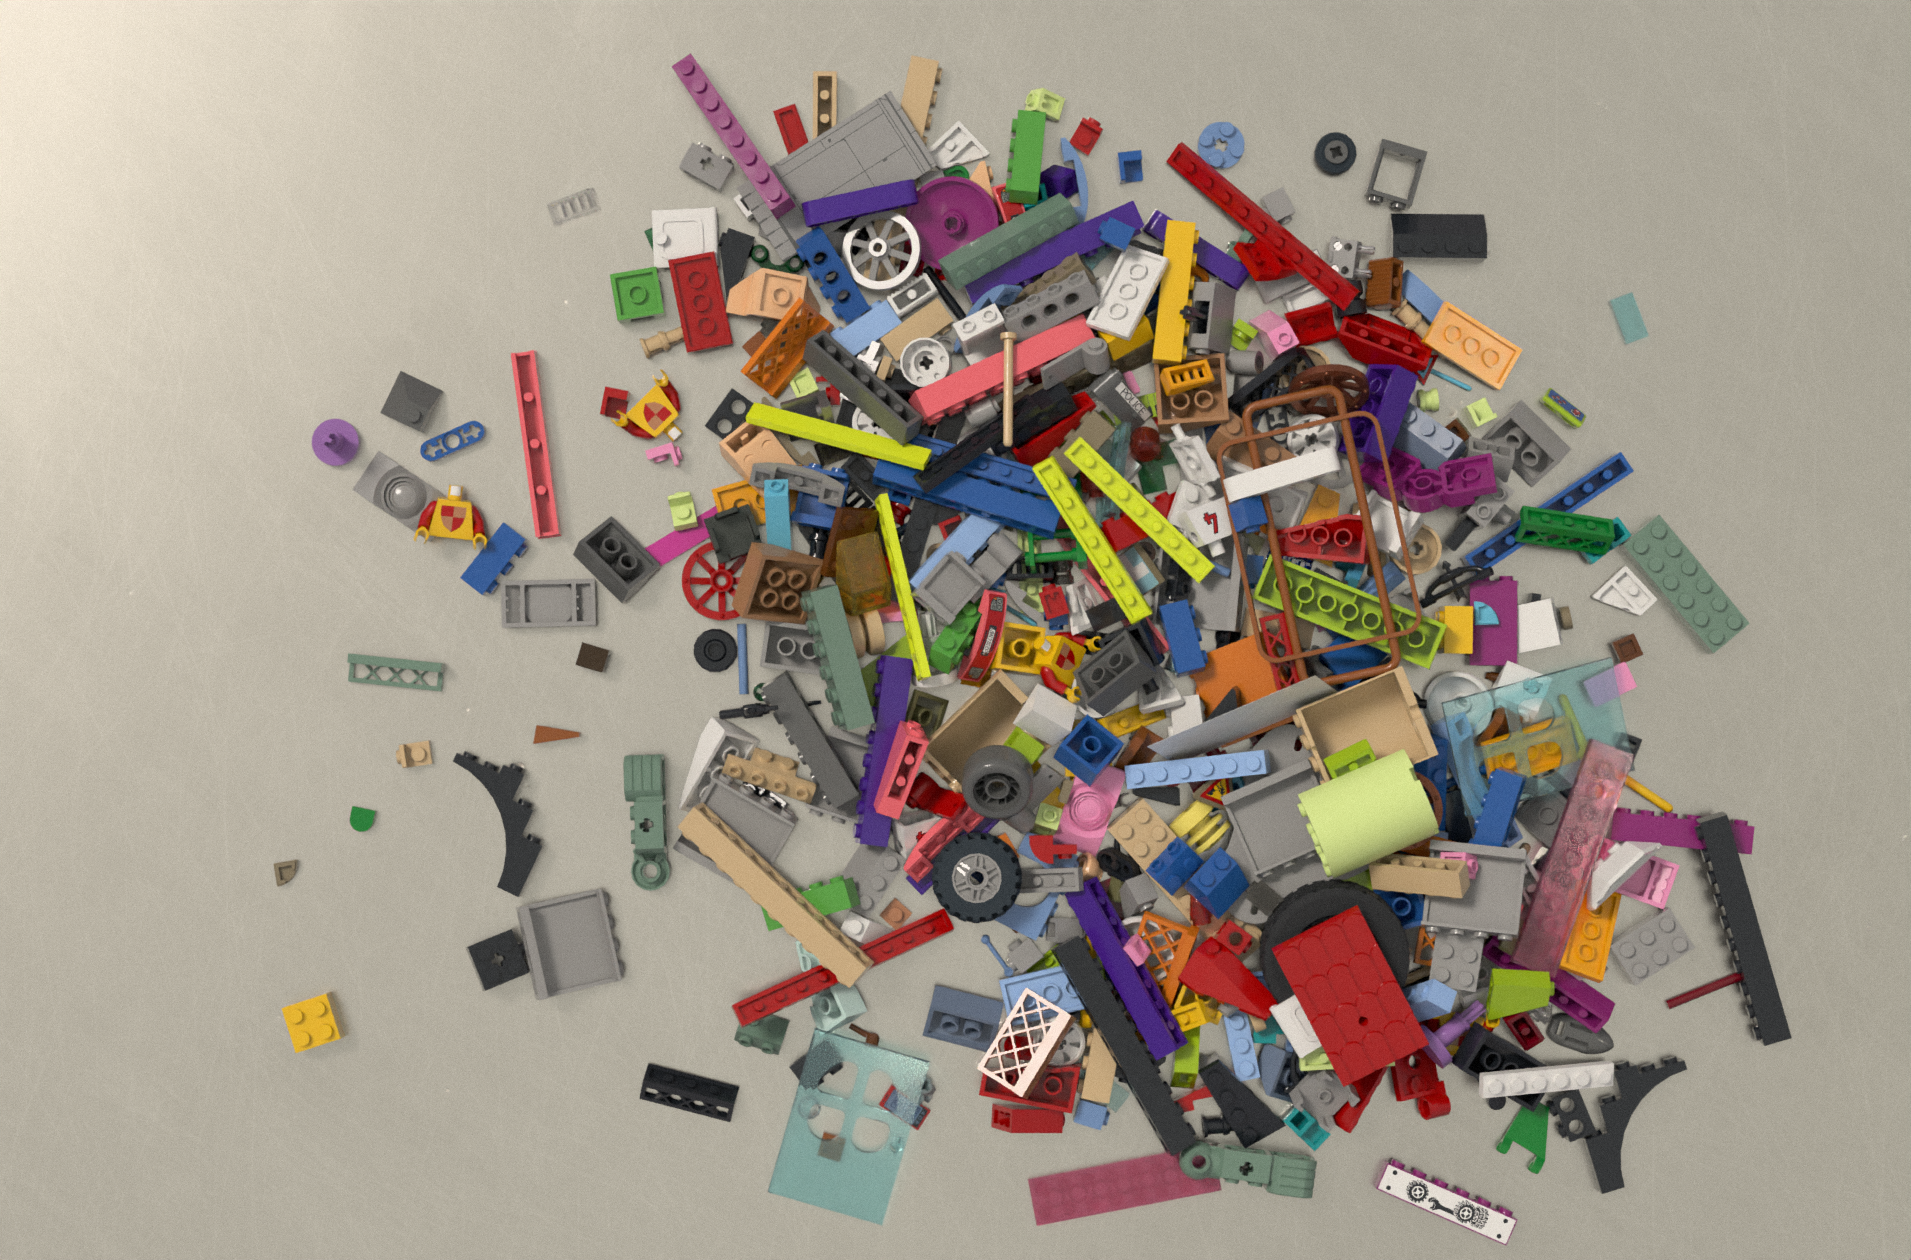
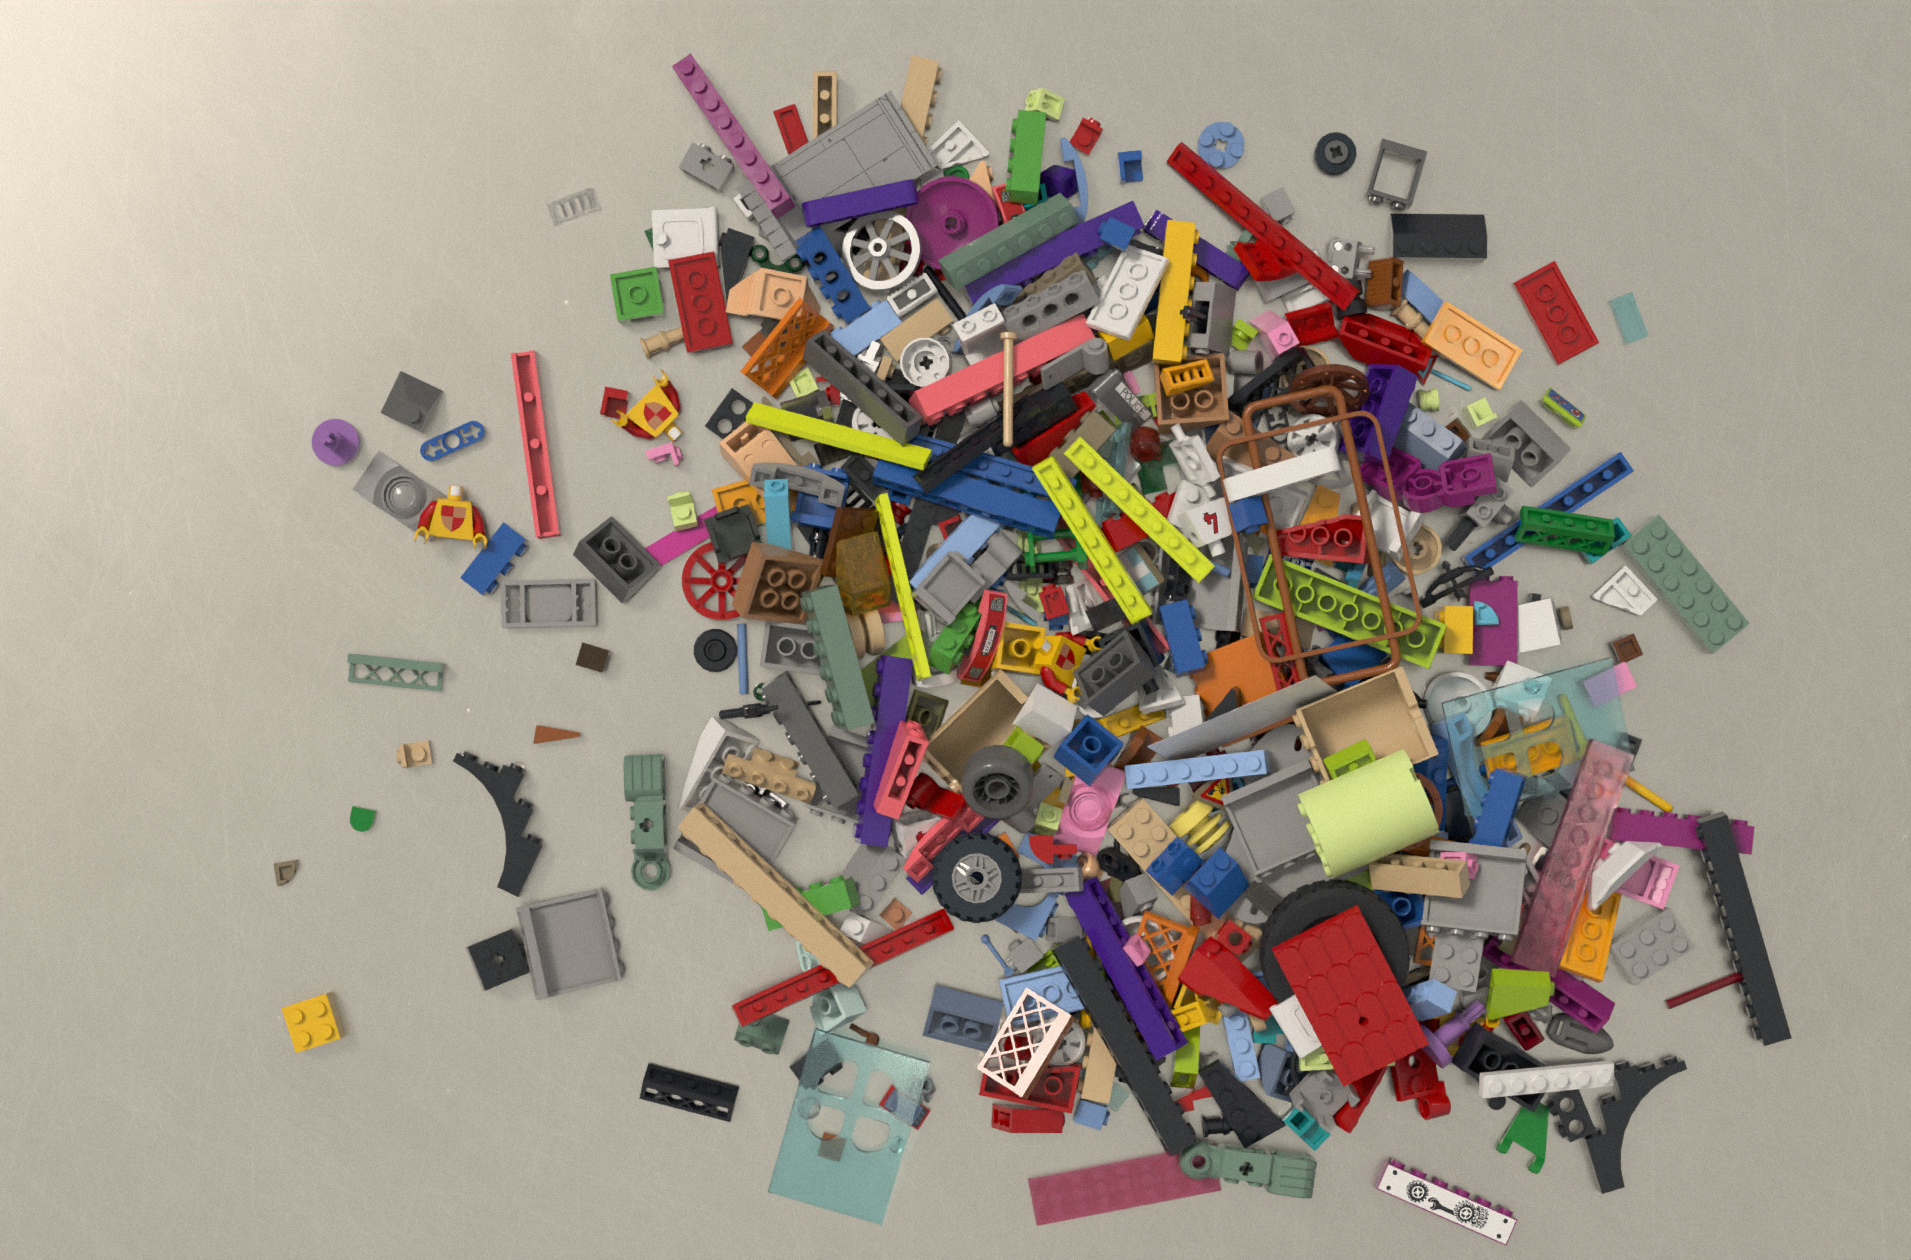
(1555, 313): none -> red tile

